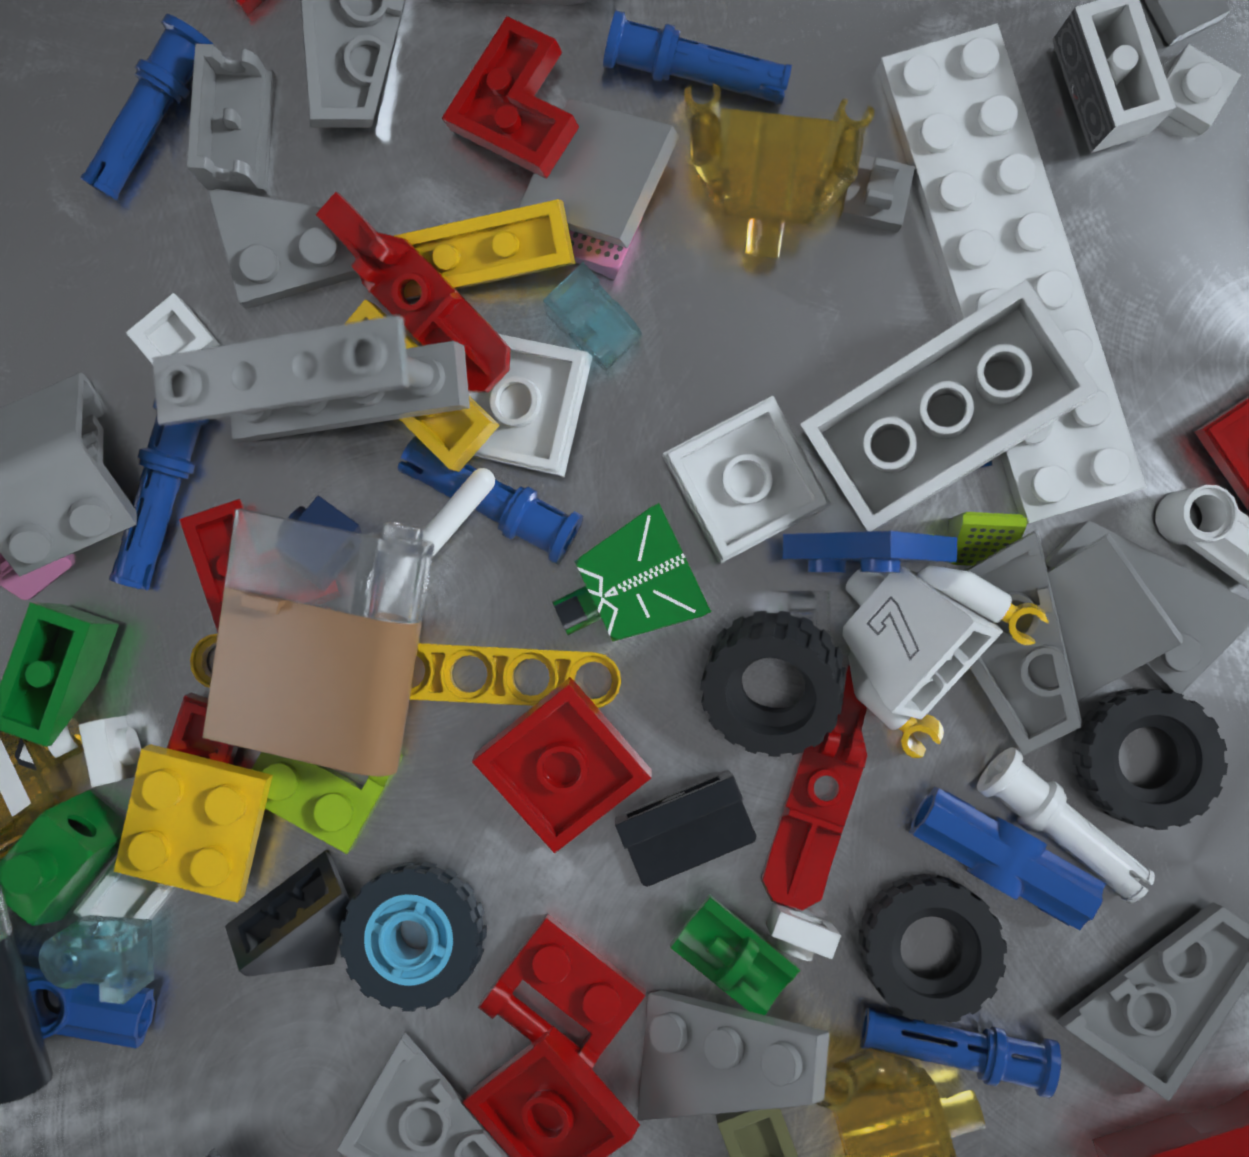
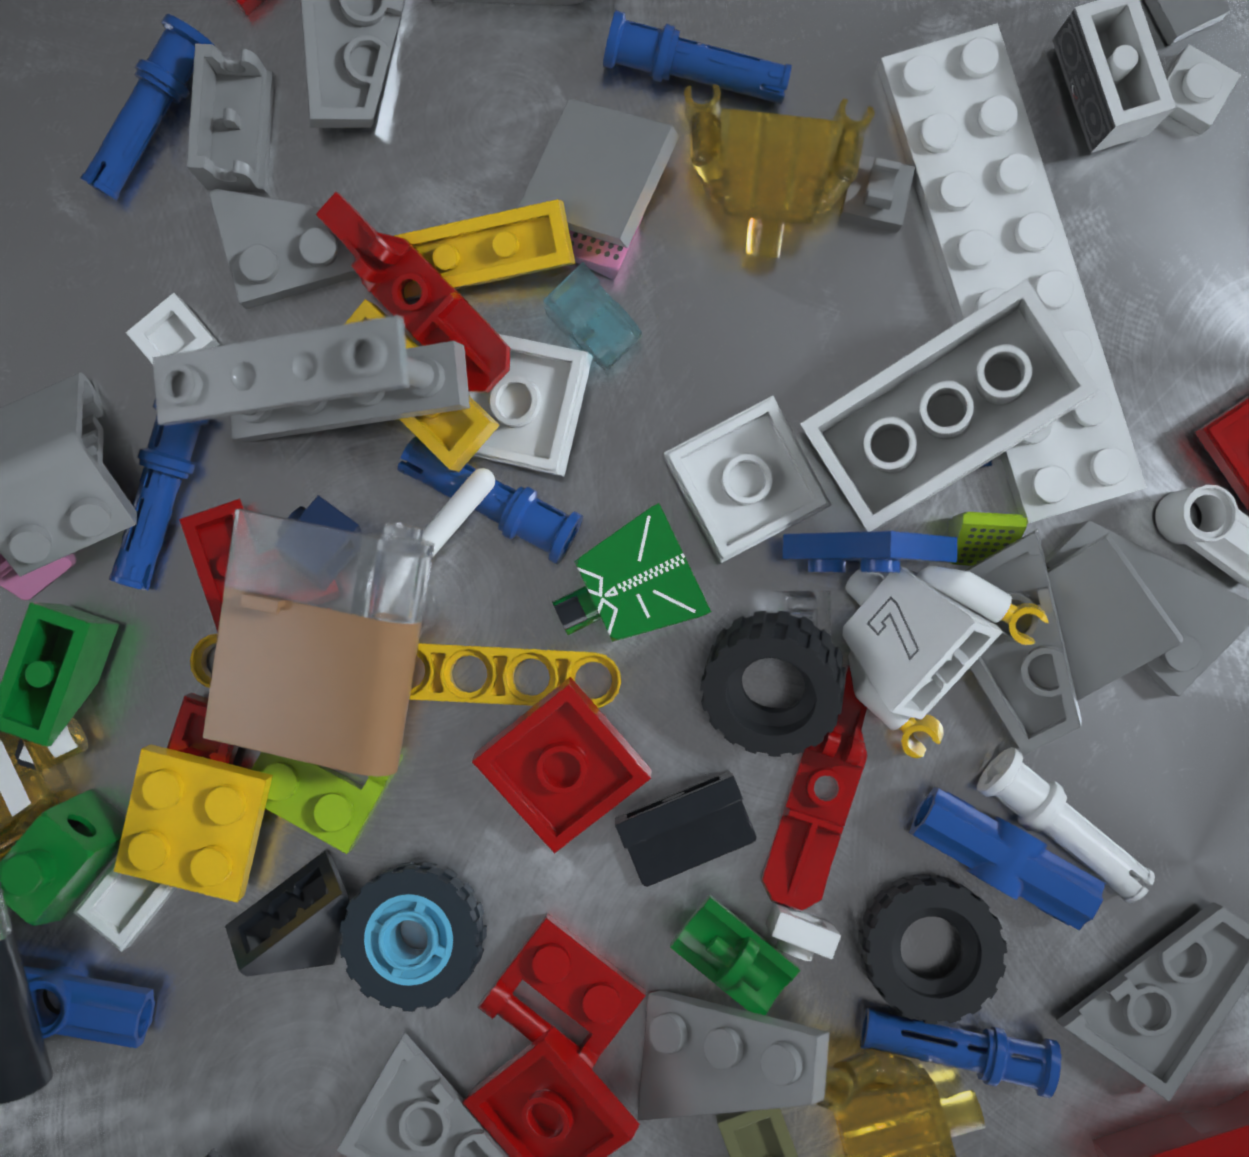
(101, 952): clear light blue leg -> none
(110, 750): white plate -> none
(500, 104): red plate -> none
(1198, 769): black tyre -> none

